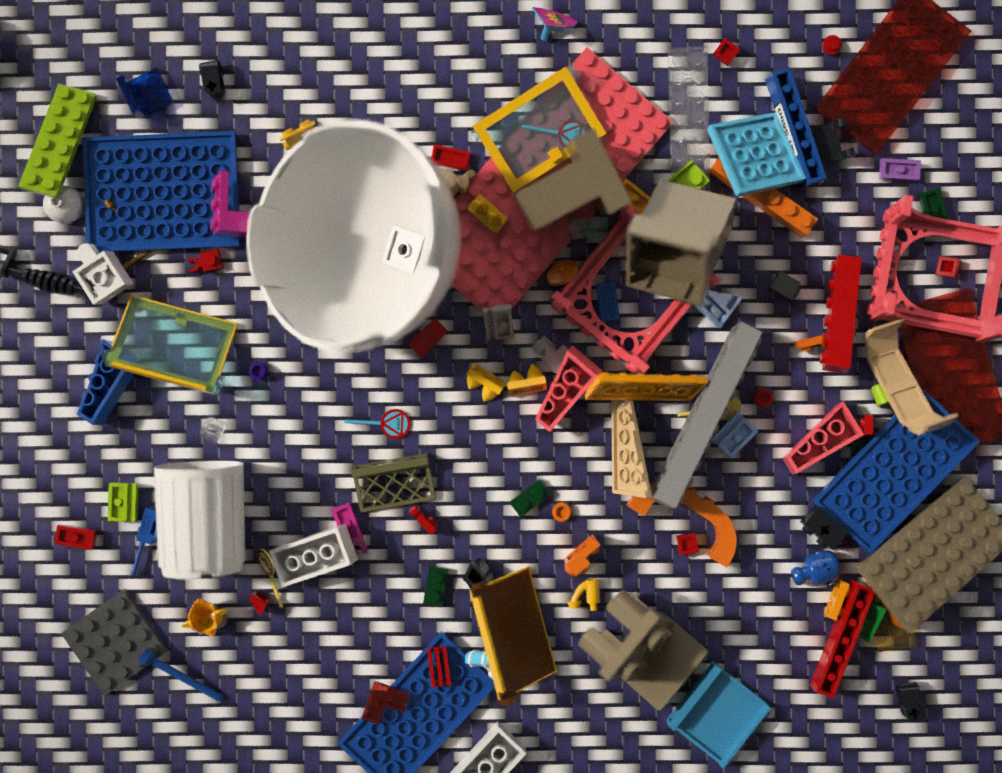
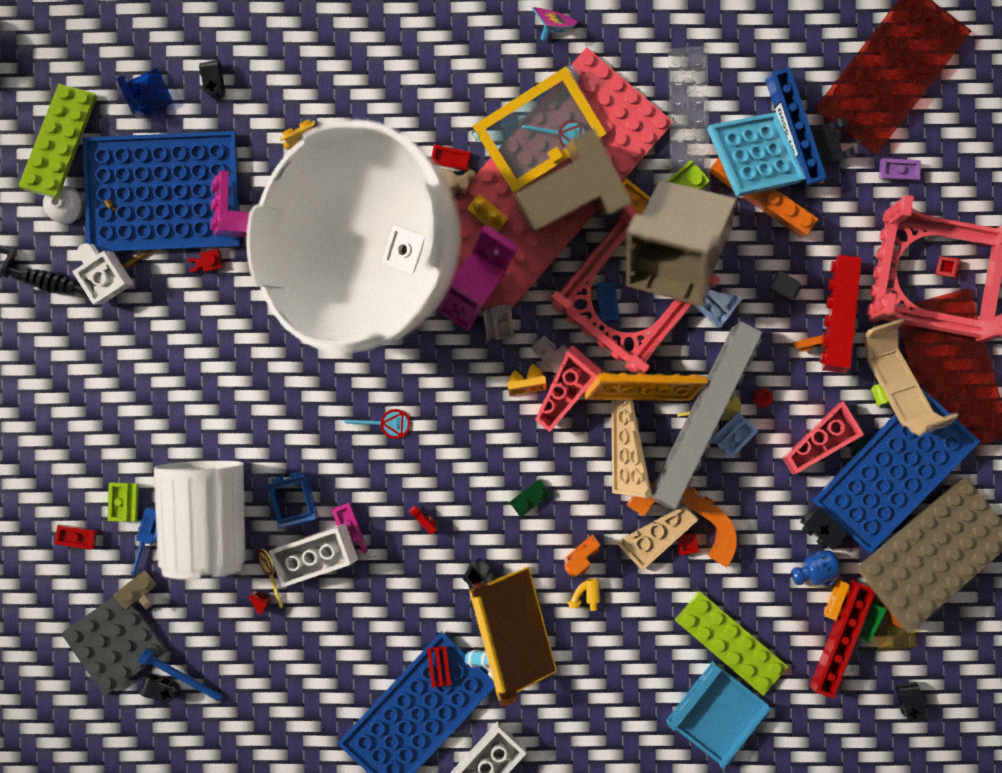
(103, 390): blue wedge -> none
(135, 591): none -> dark tan plate
(159, 688): none -> black piece
(172, 345): clear light blue door -> none
(205, 618): light orange hair -> none
(212, 429): clear slope -> none
(258, 371): dark purple plate -> none
(295, 478): none -> blue window
(381, 697): clear red tile -> none
(393, 466): olive fence -> none
(428, 337): red plate -> none
(435, 585): dark green plate -> none
(477, 277): none -> dark pink bracket
(491, 384): yellow tile -> none
(561, 511): orange tile -> none
(562, 272): orange piece -> none
(588, 227): clear light blue plate -> none
(652, 658): dark tan piece -> none
(653, 539): none -> tan wing
(726, 52): red plate -> none
(731, 643): none -> lime plate
(832, 44): red plate -> none
(866, 424): red plate -> none
(932, 203): dark green plate -> none

